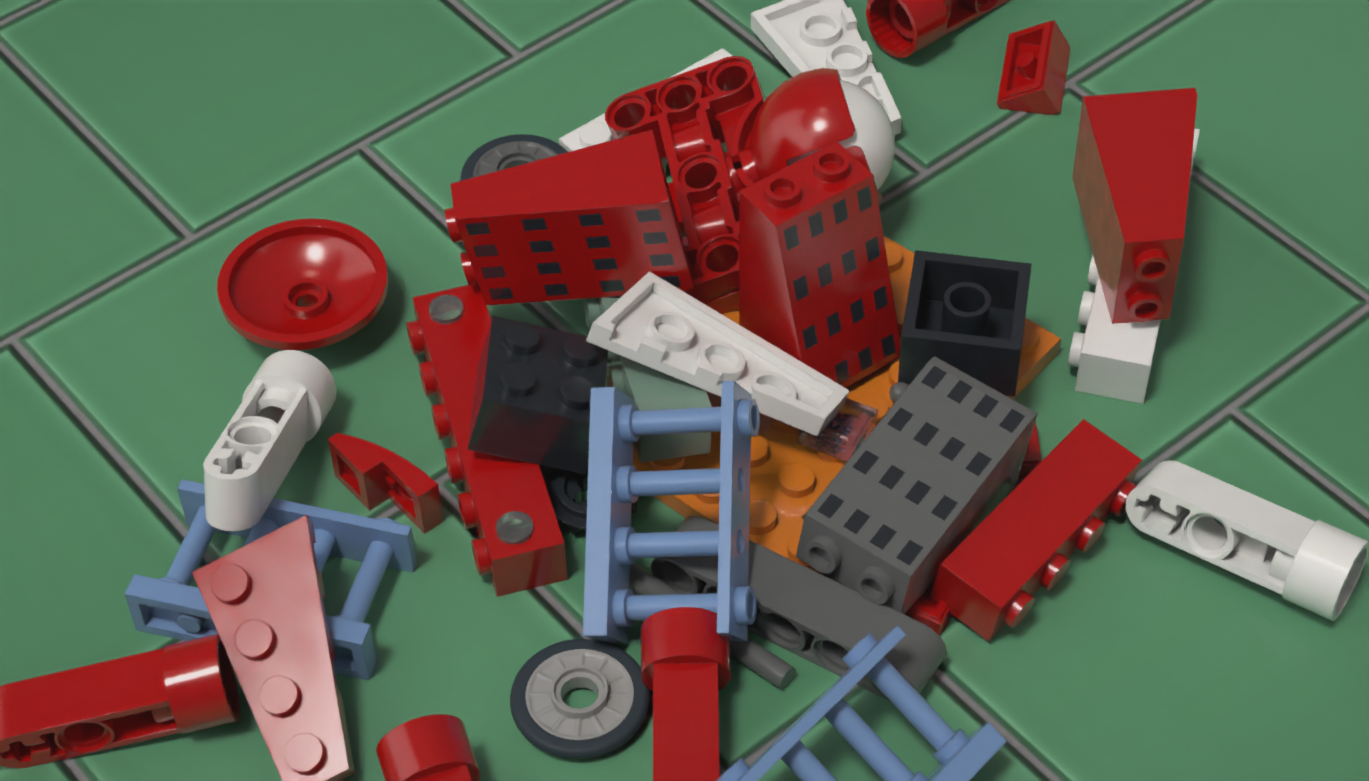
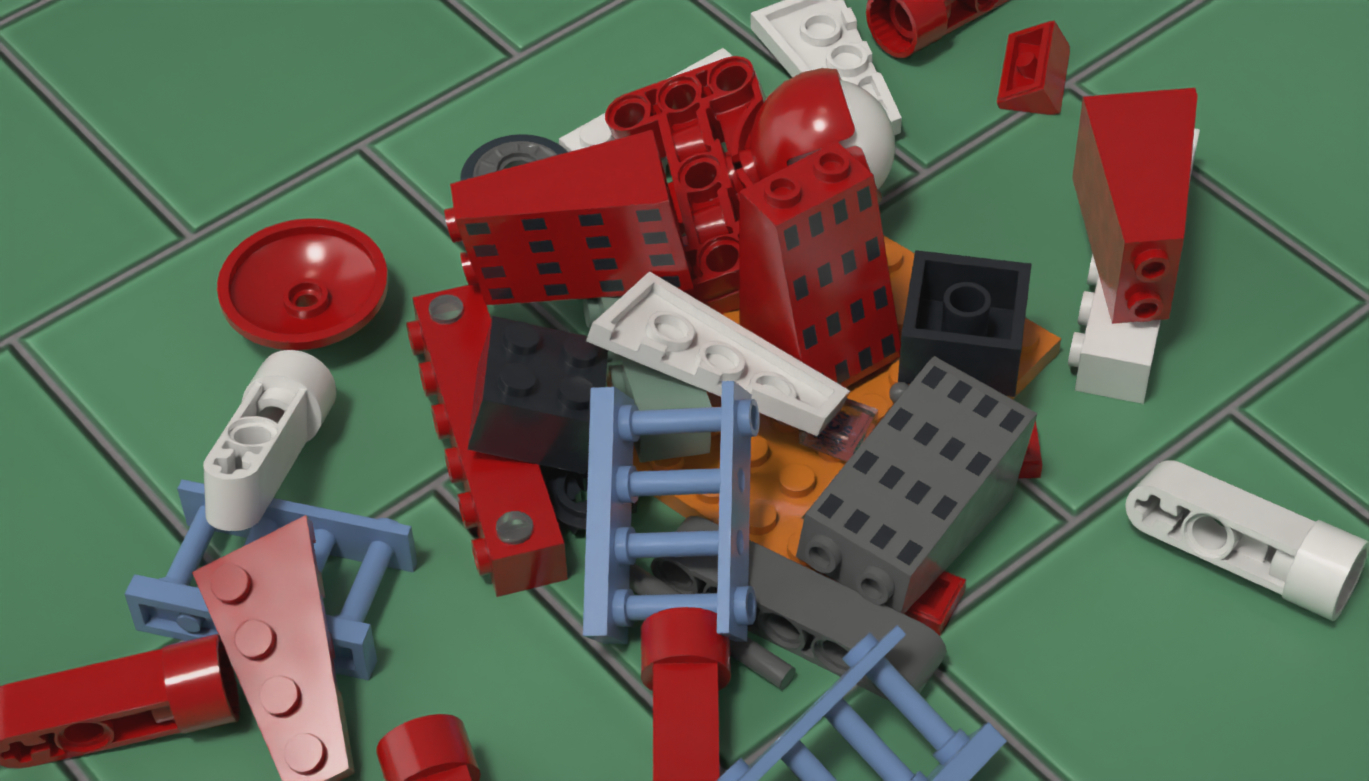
(379, 475): red slope -> none
(586, 731): wheel -> none
(1036, 531): red brick -> none

